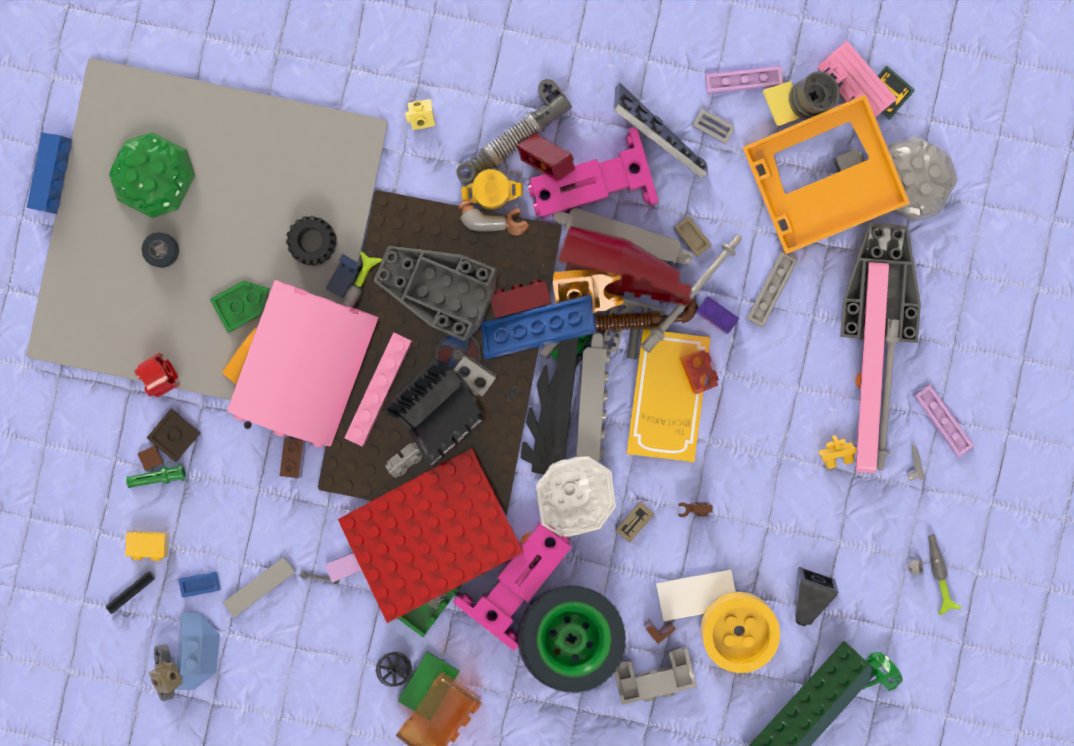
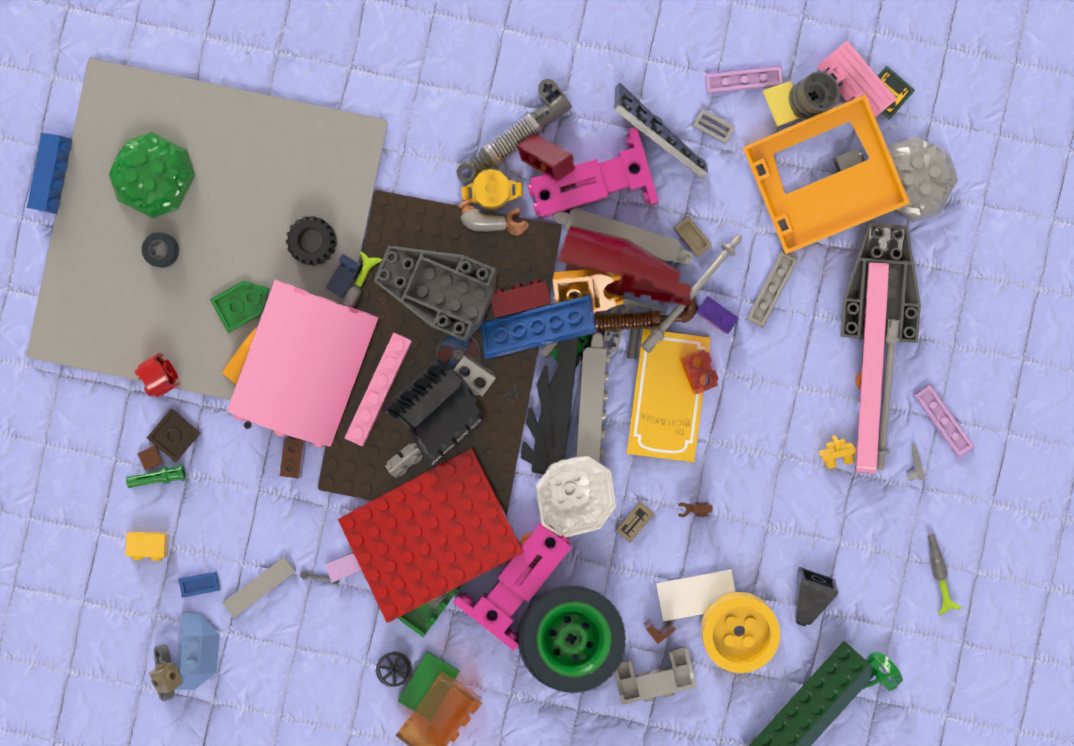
(130, 592): black axle -> none
(420, 114): light yellow brick -> none
(916, 567): light grey hinge -> none

